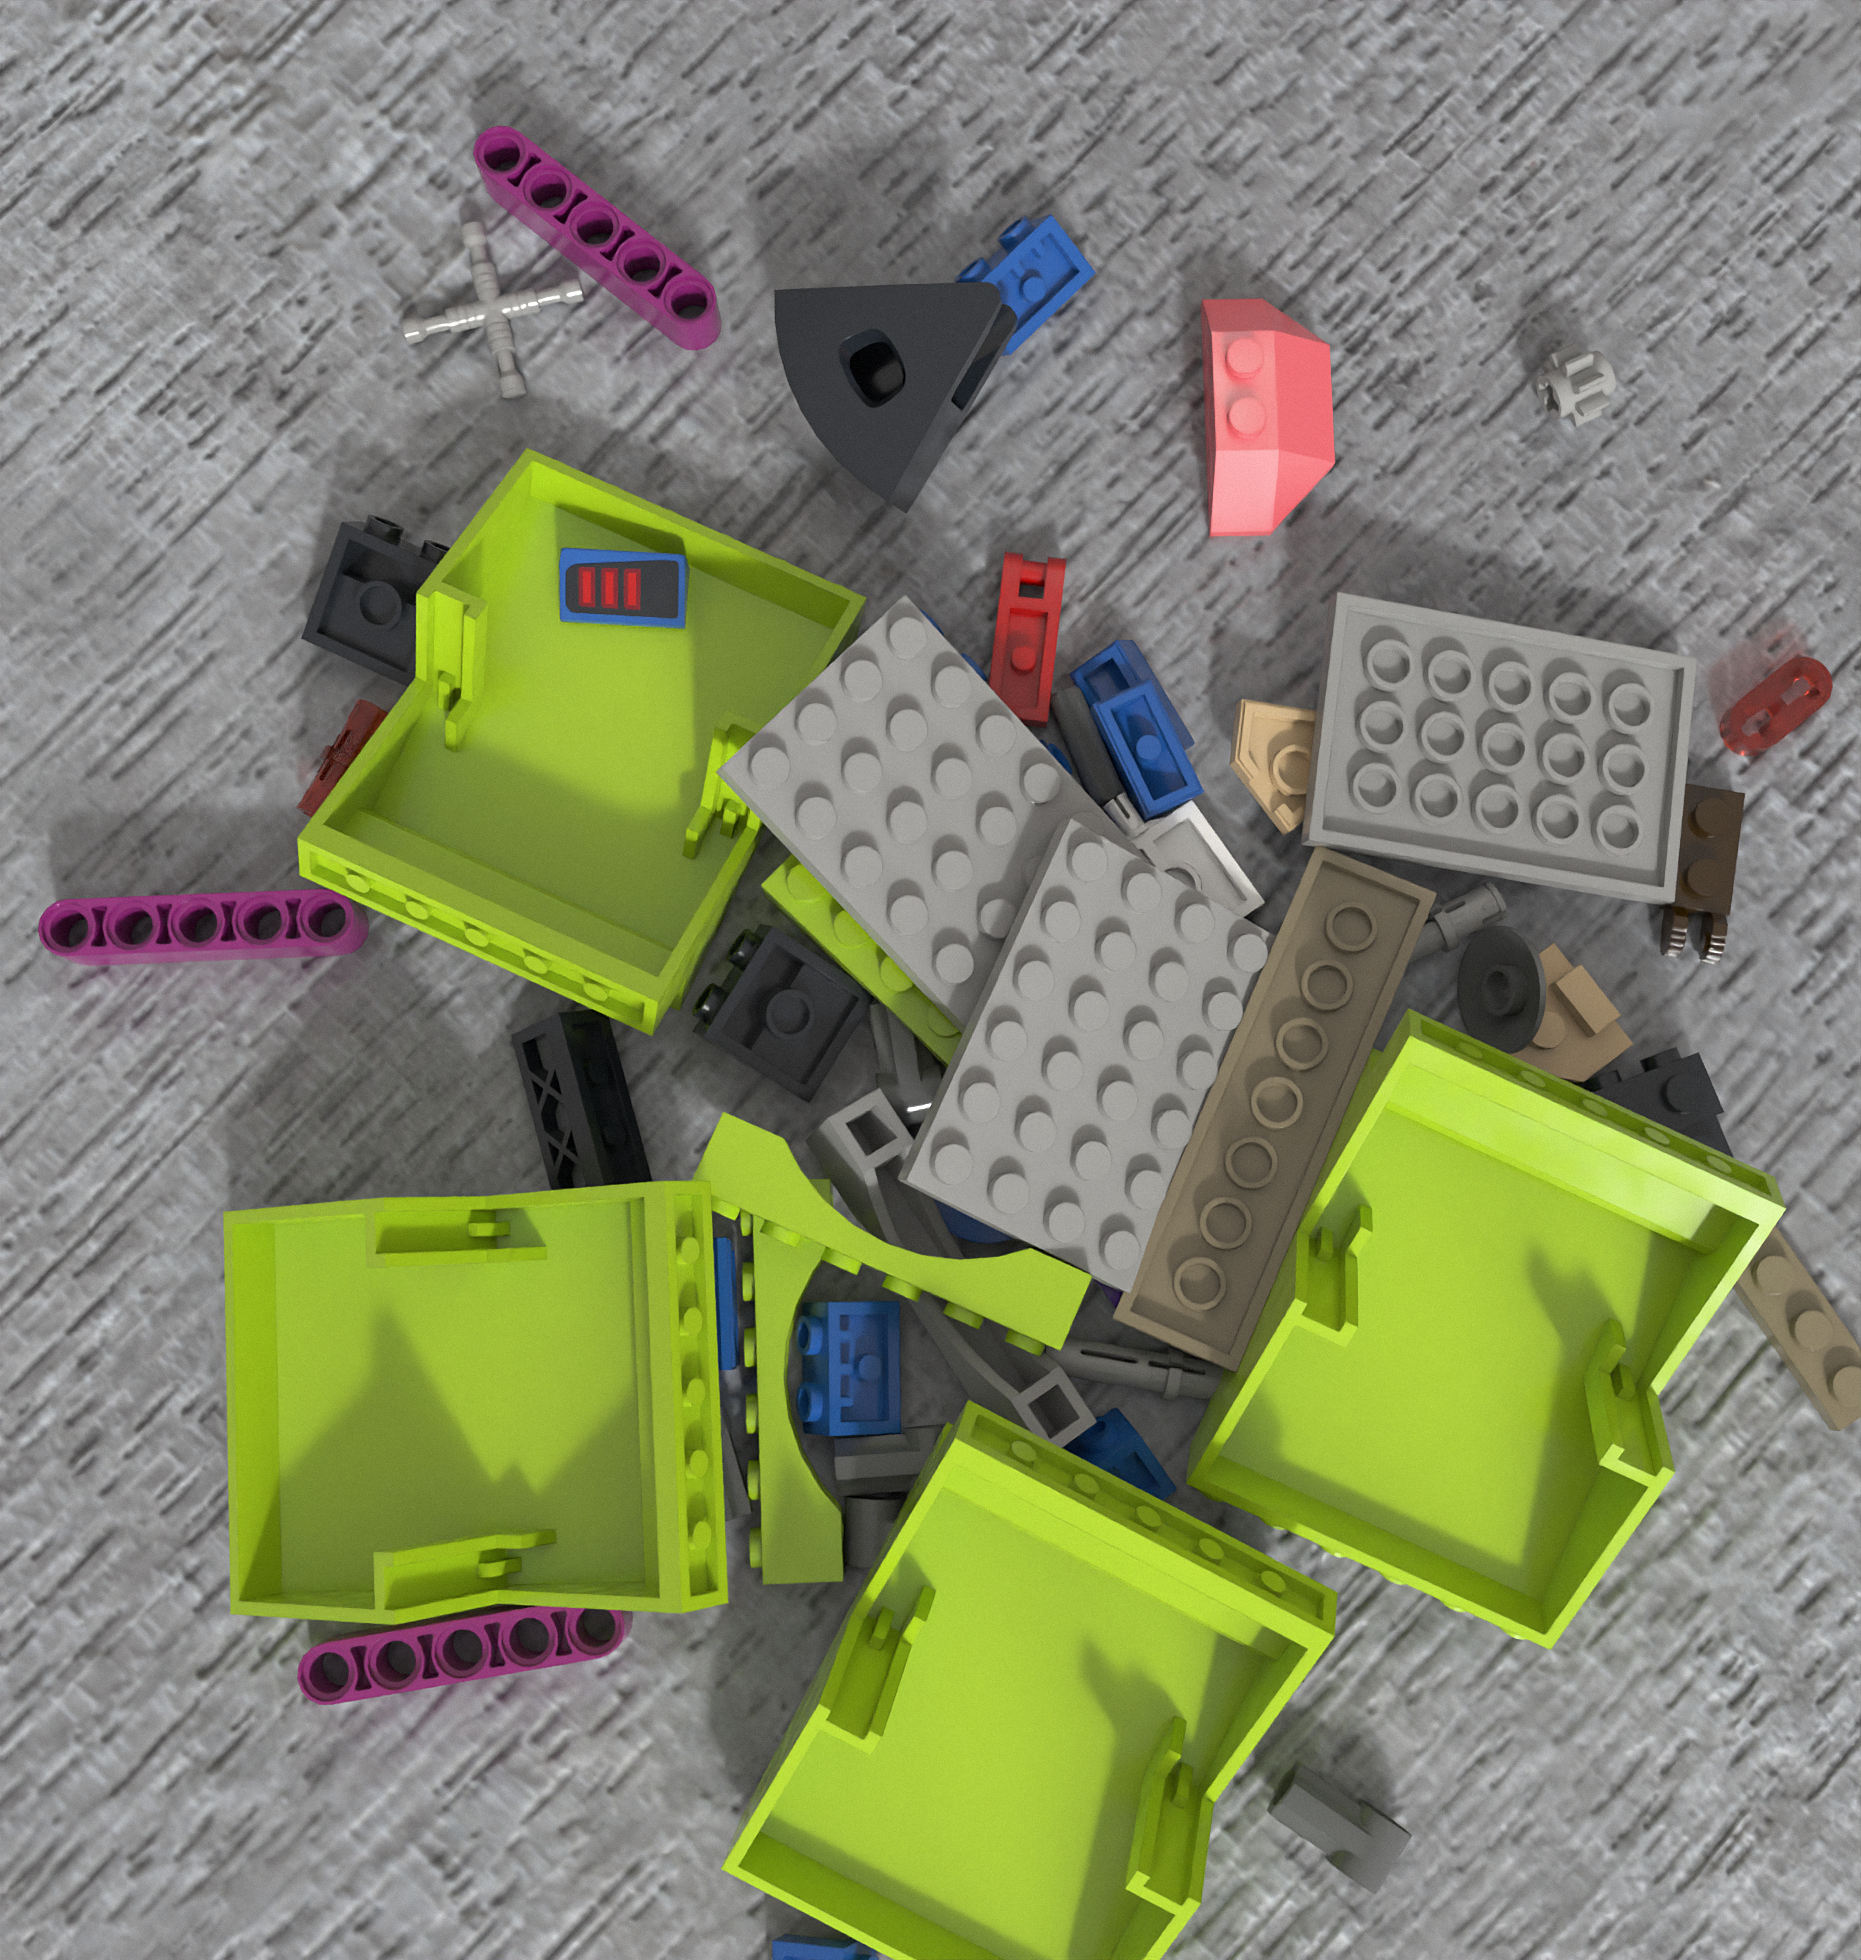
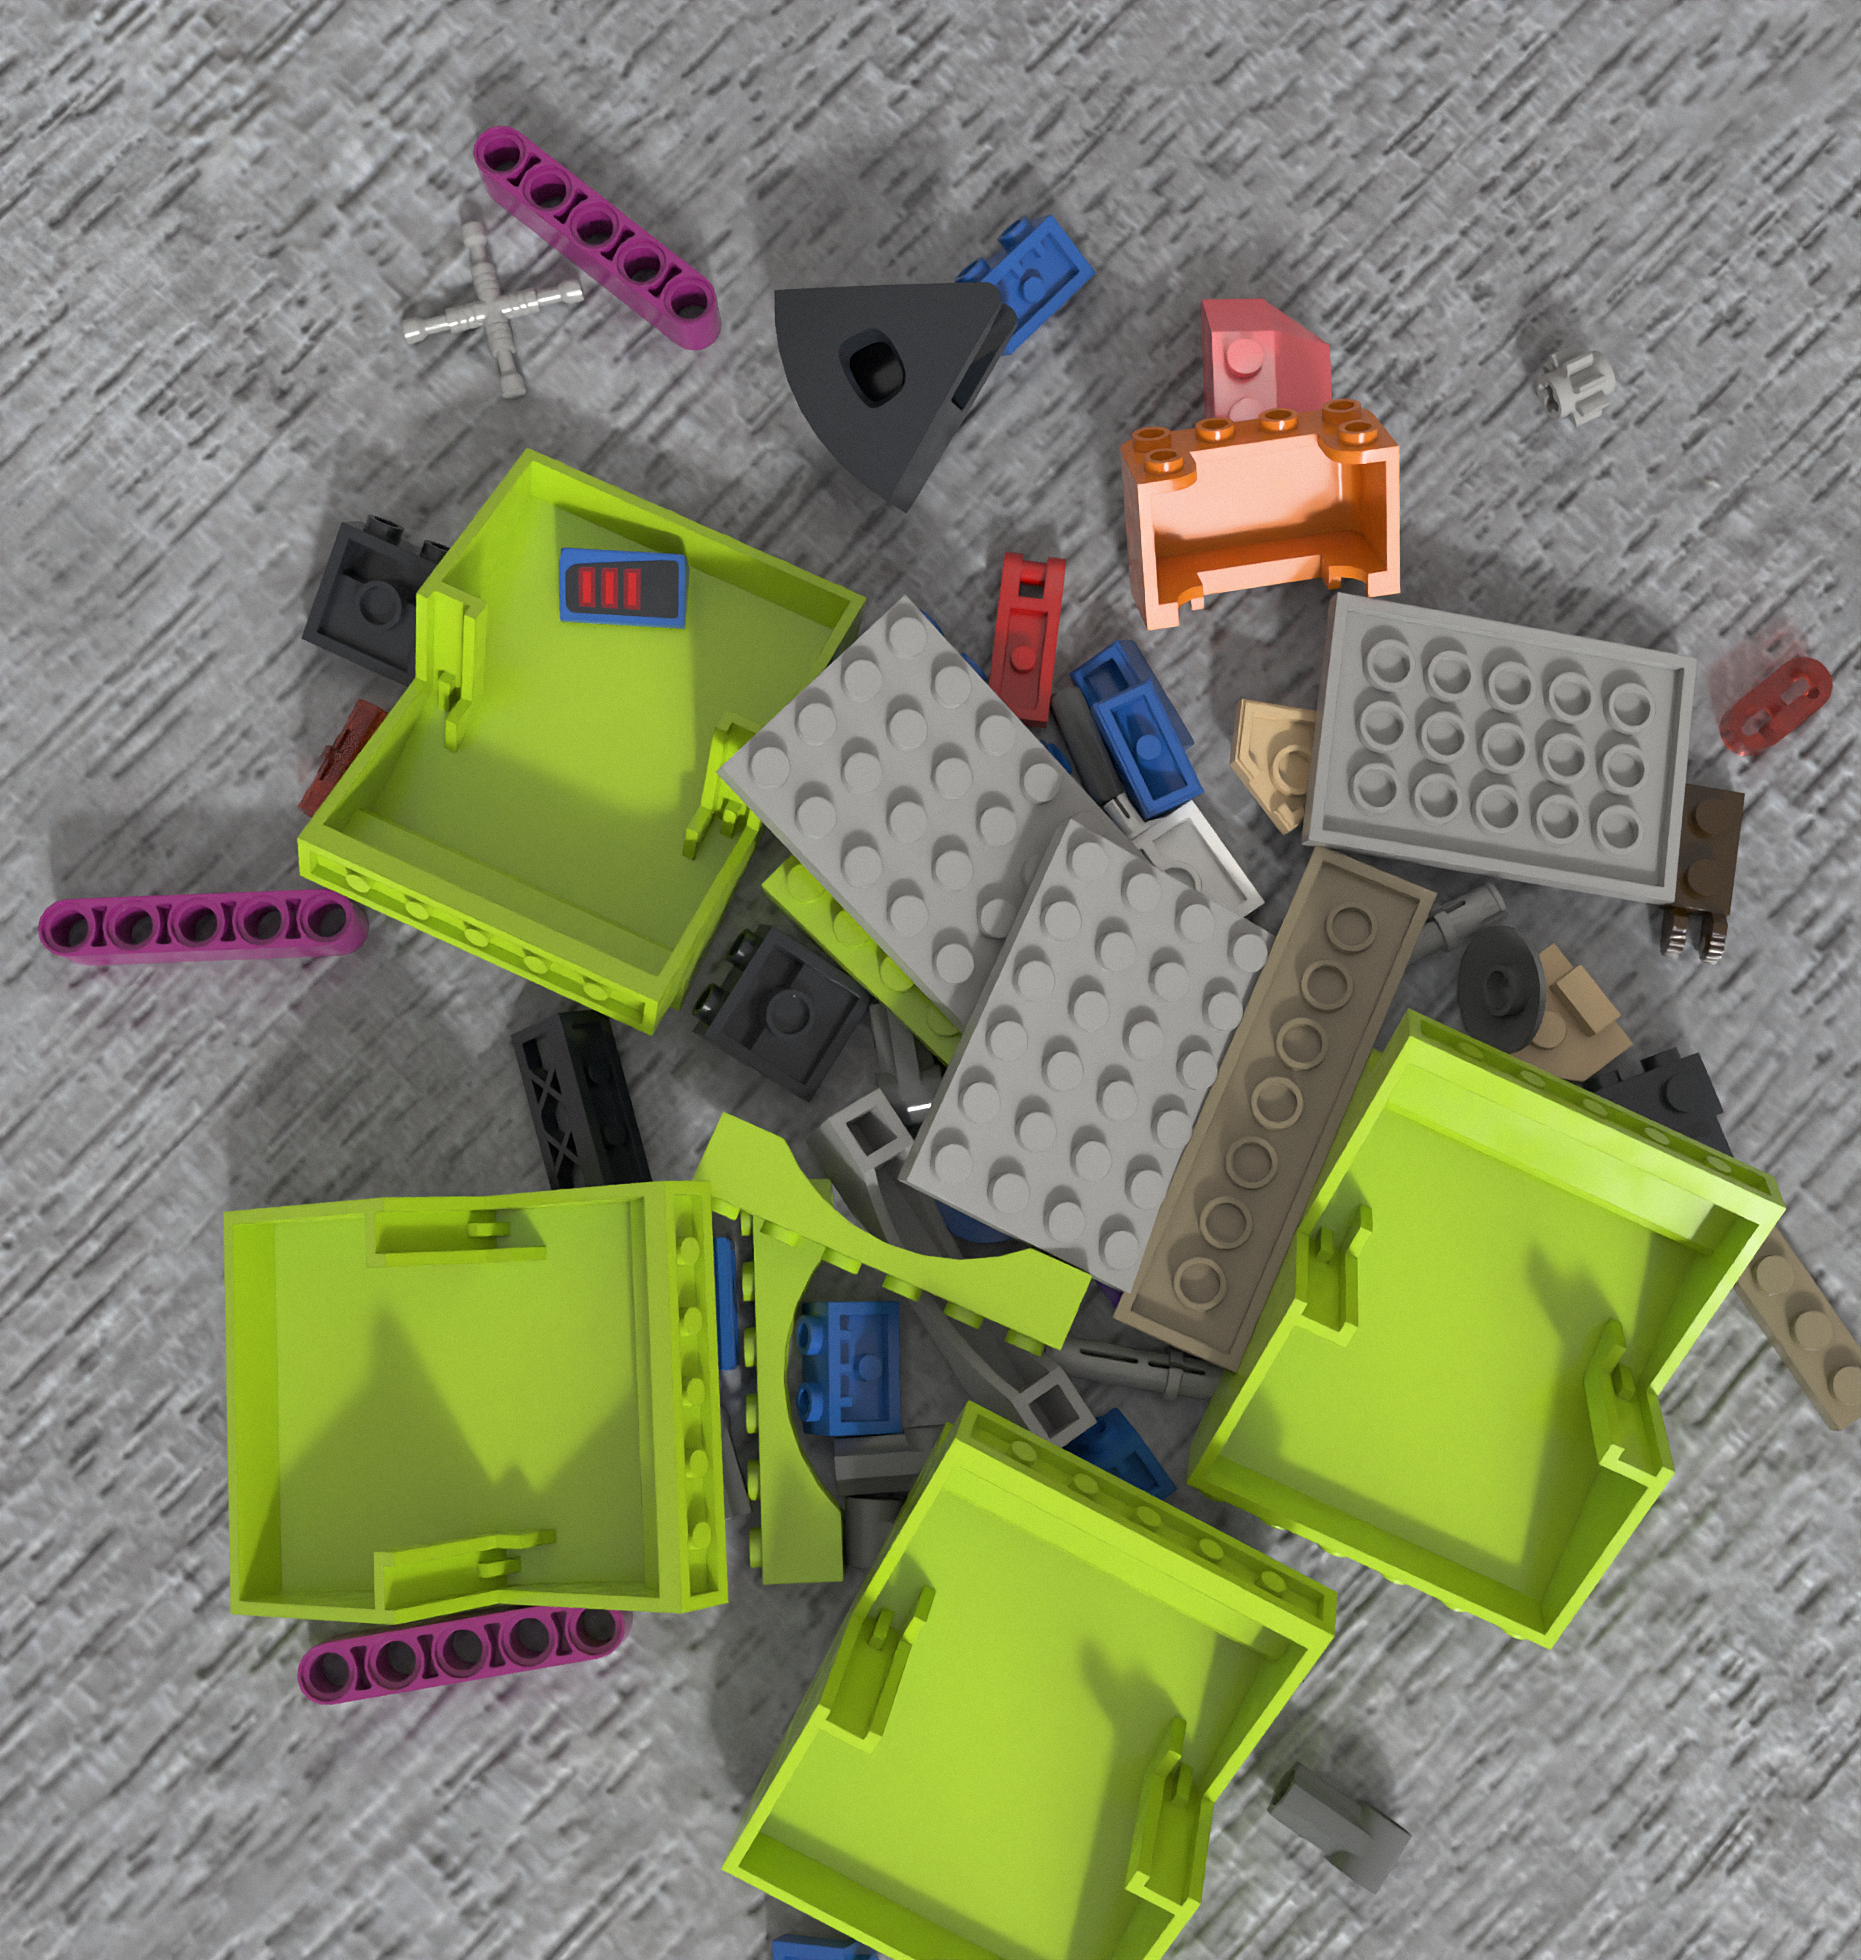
(1260, 506): none -> orange windscreen

